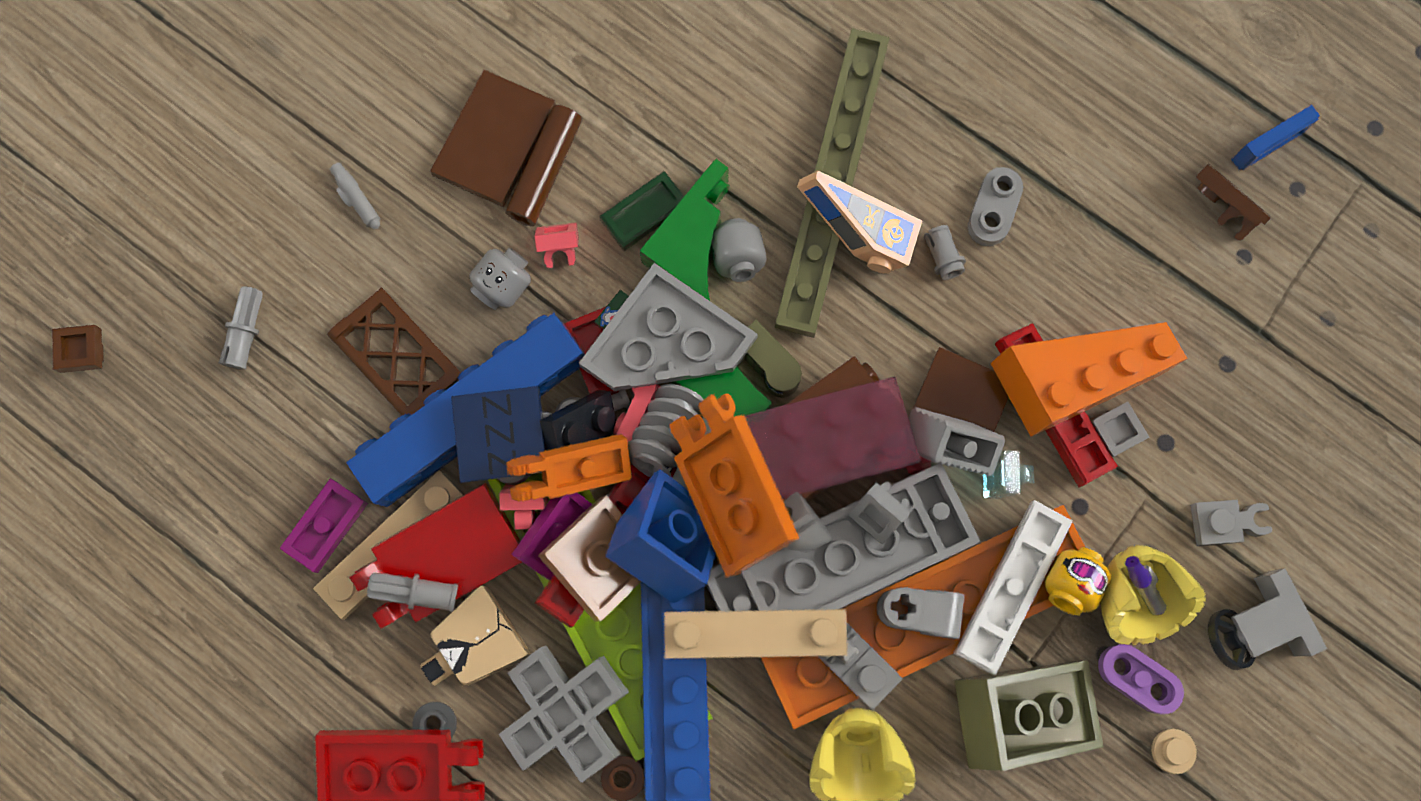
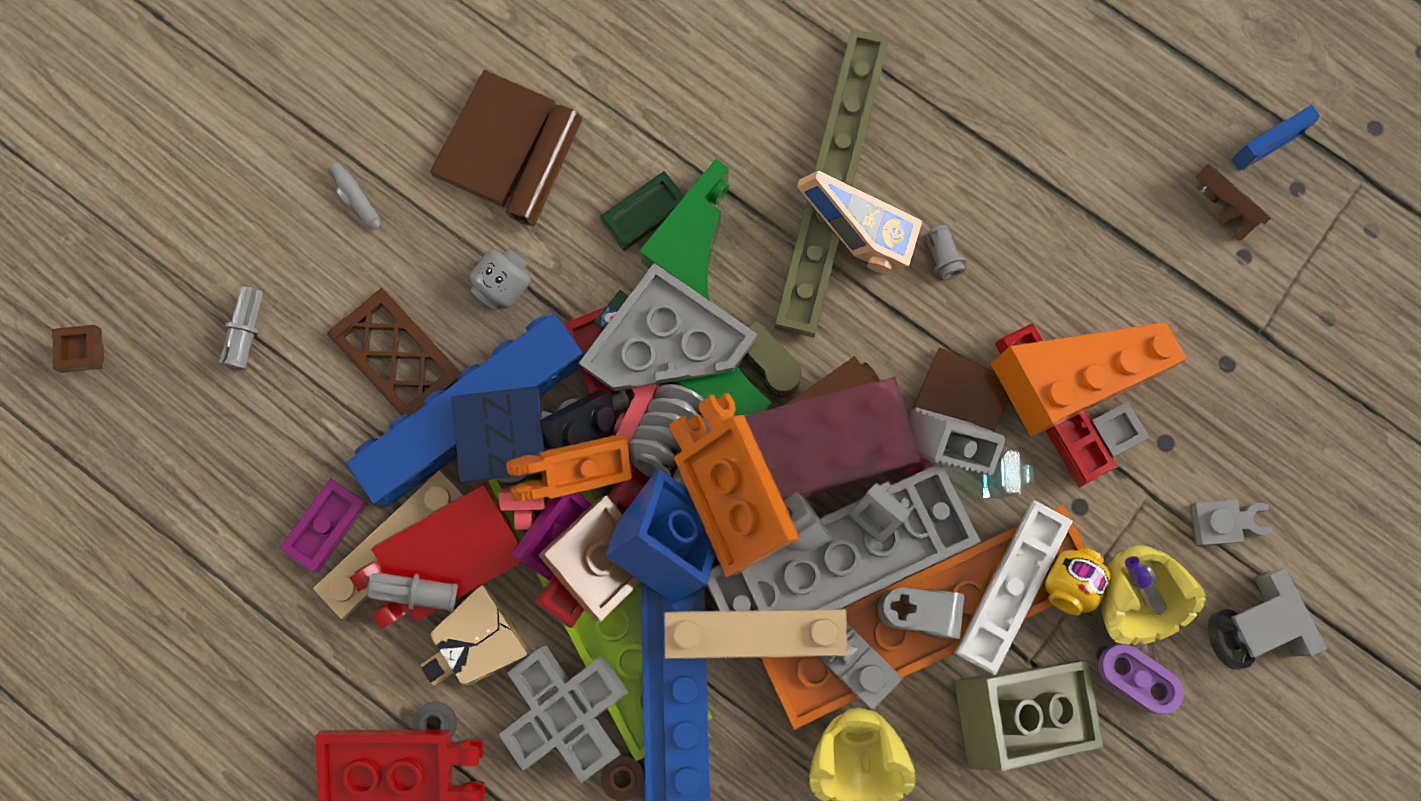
(557, 238): coral tile -> none
(738, 250): light grey head -> none
(995, 204): light grey plate -> none
(1174, 751): tan plate -> none

